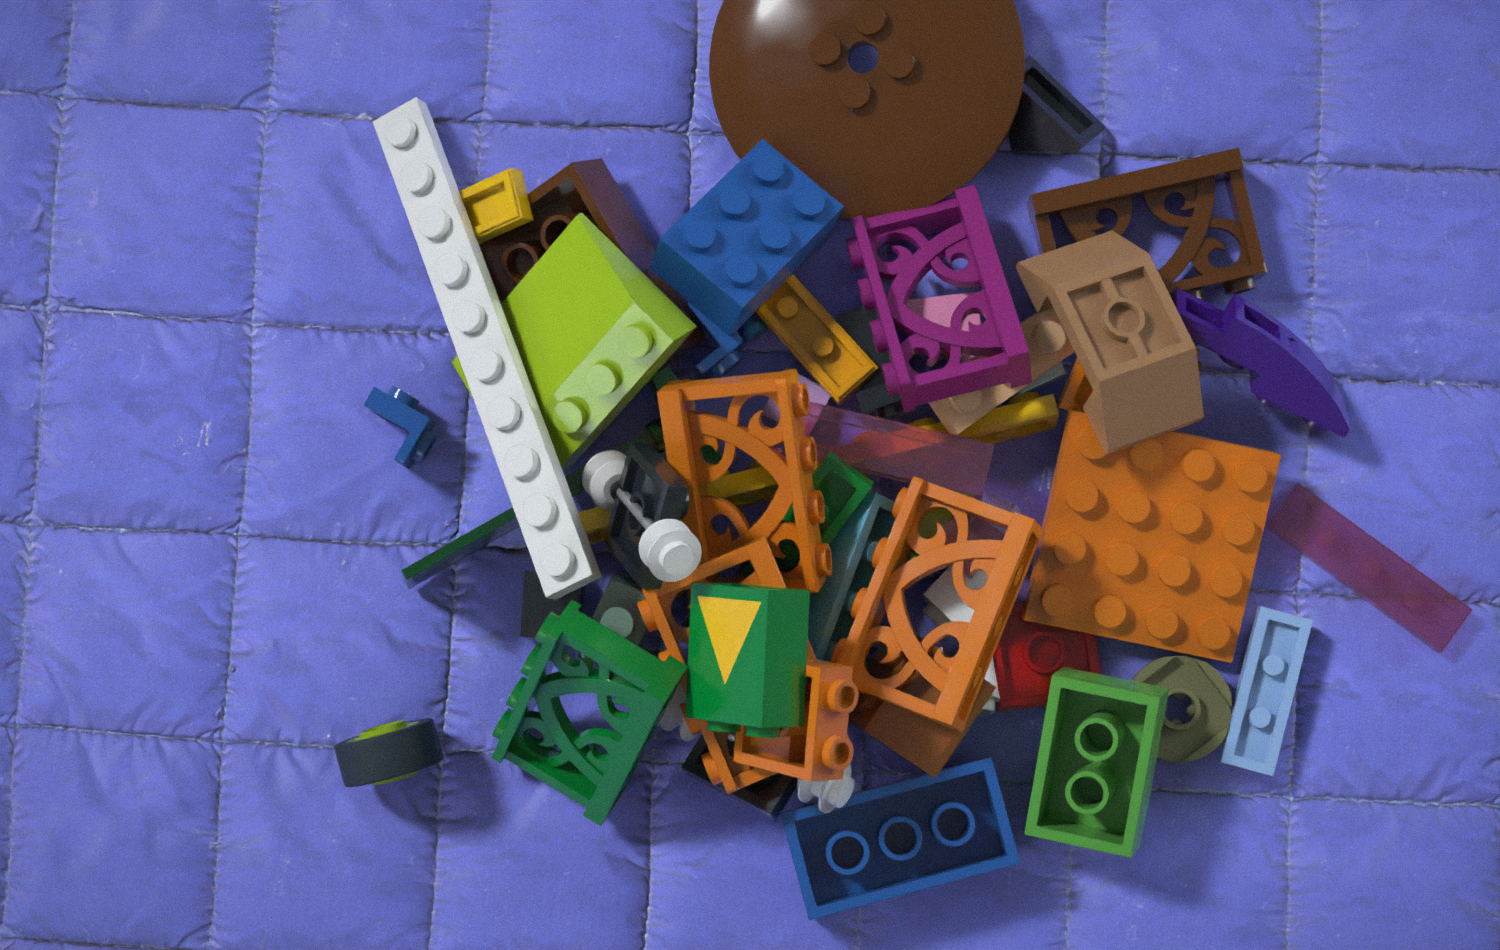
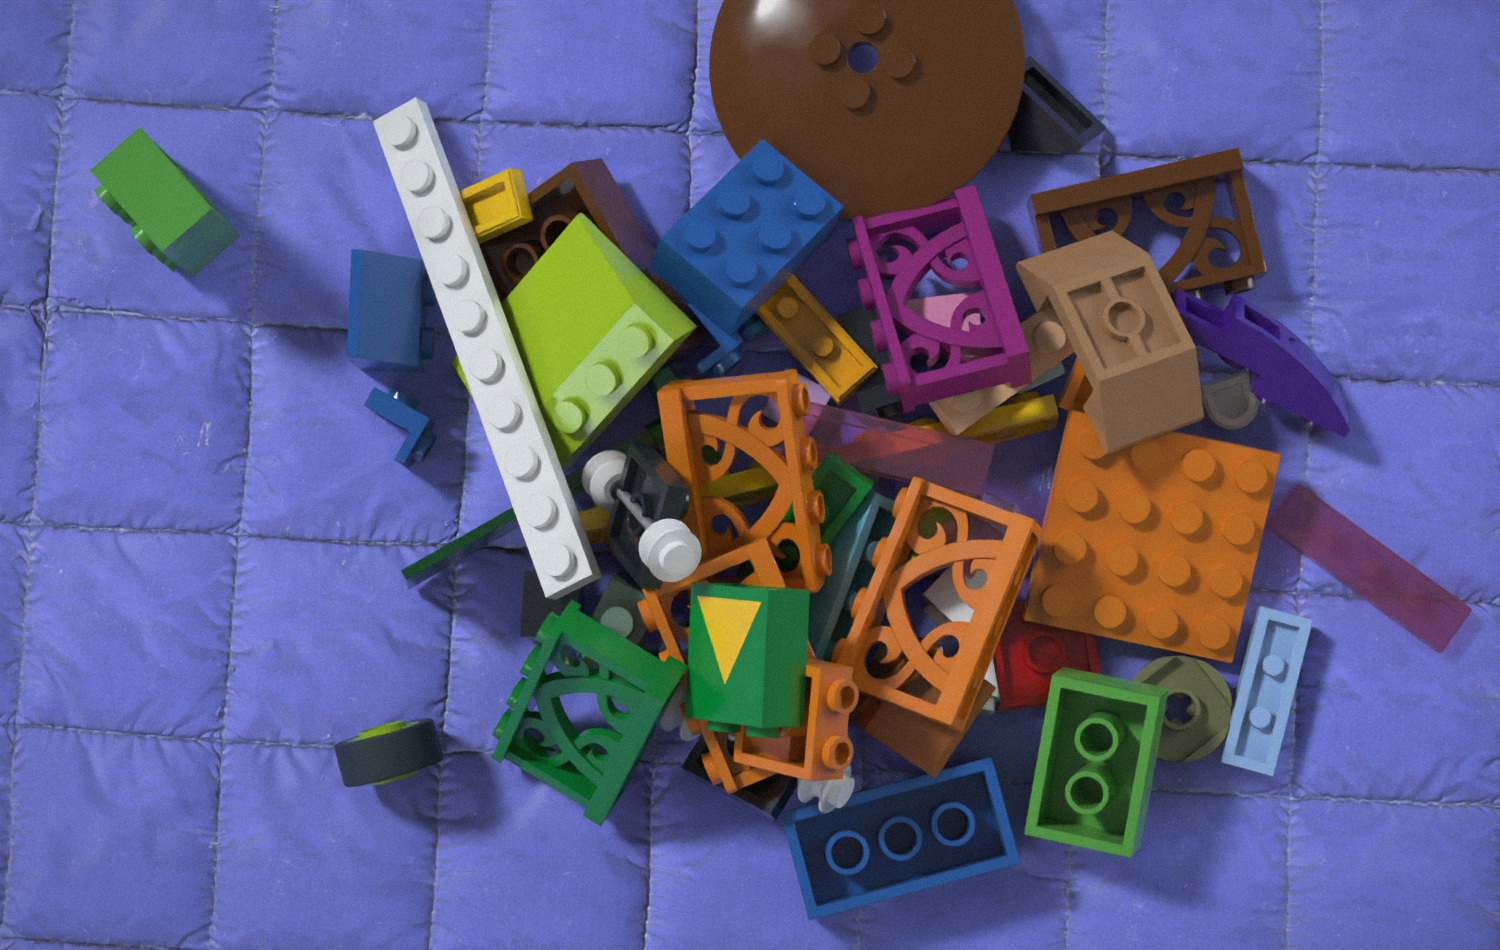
(162, 205): none -> bright green brick
(389, 313): none -> blue slope
(1229, 401): none -> white tile

